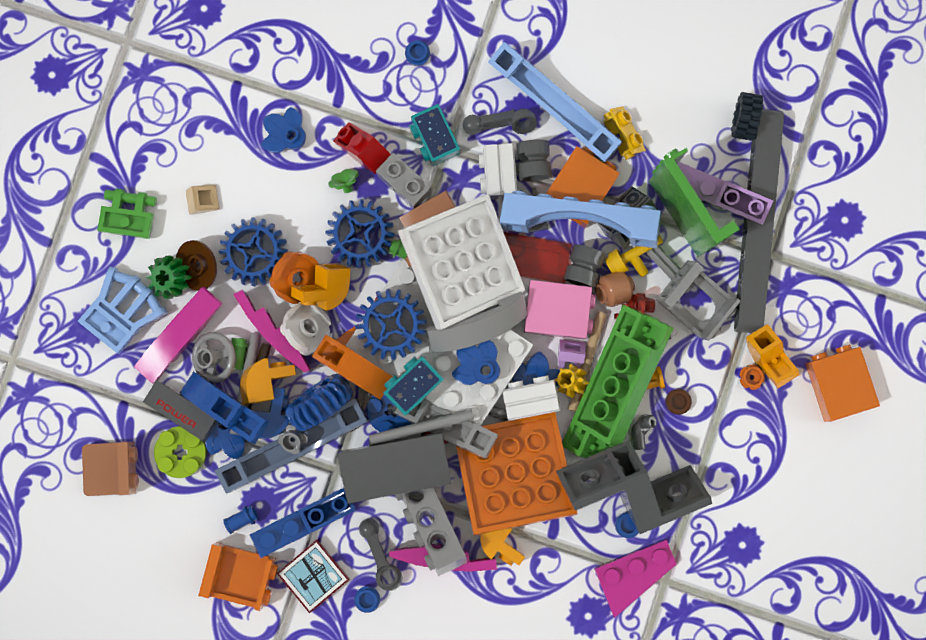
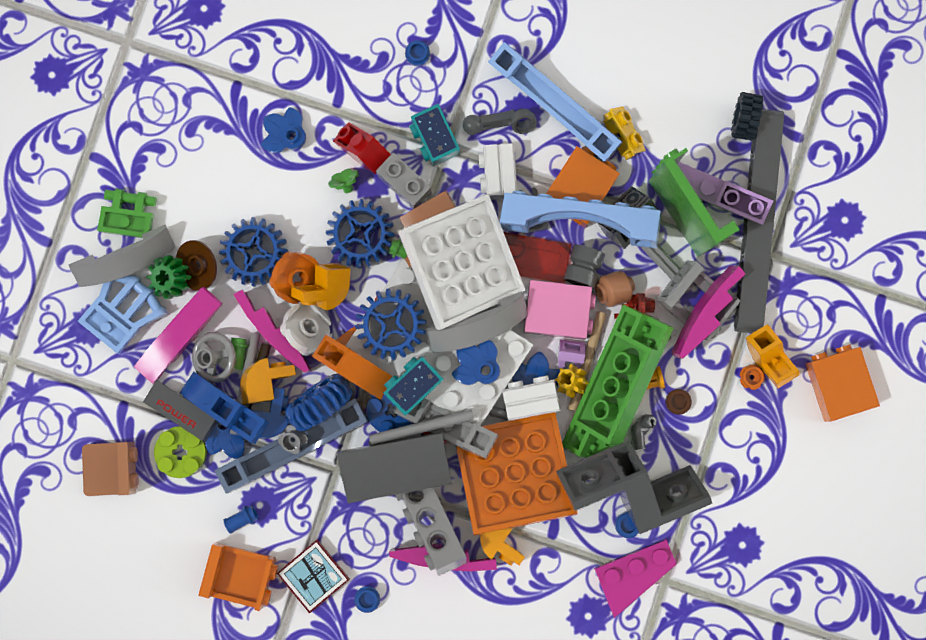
(123, 261): none -> light grey slope
(202, 199): tan slope -> none
(301, 523): blue slope -> none
(369, 529): dark grey piece -> none
(534, 160): dark grey wheel -> none
(618, 262): yellow piece -> none
(702, 318): none -> dark pink slope

